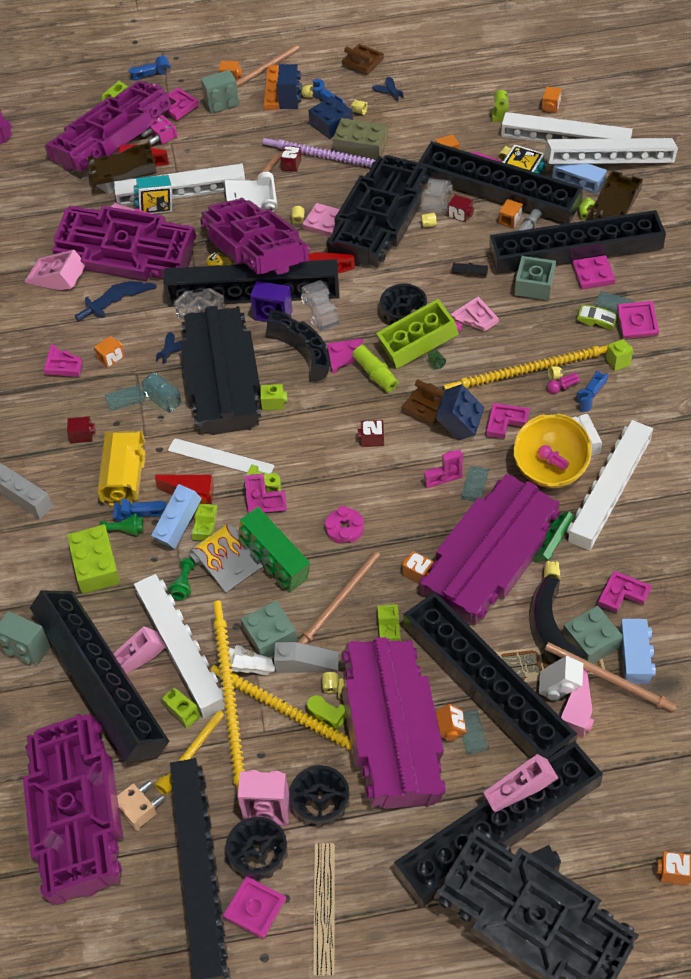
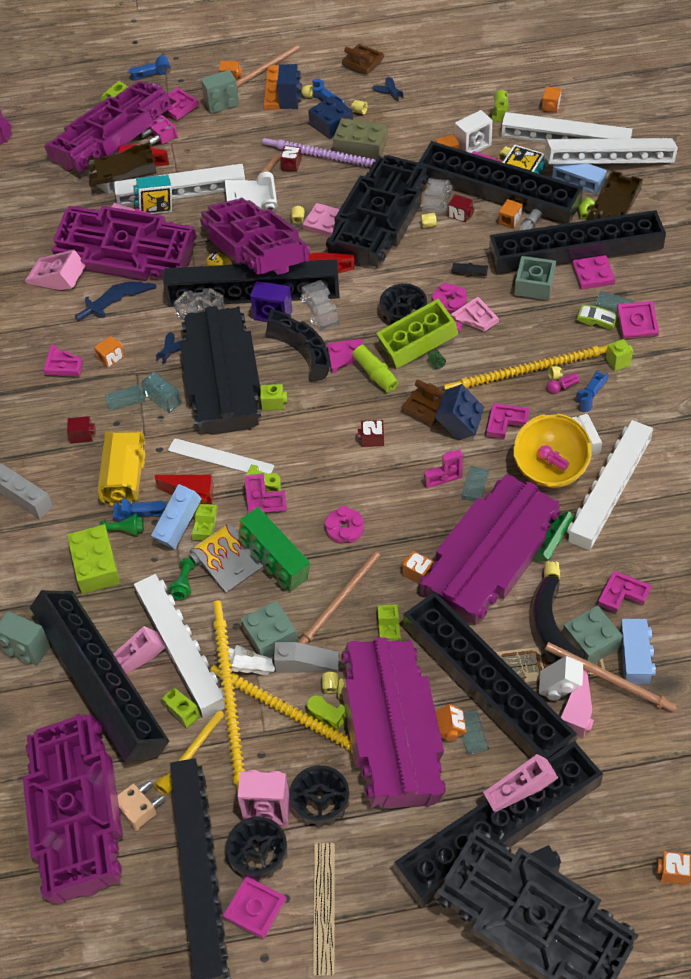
(455, 292): none -> dark pink plate
(474, 132): none -> white brick

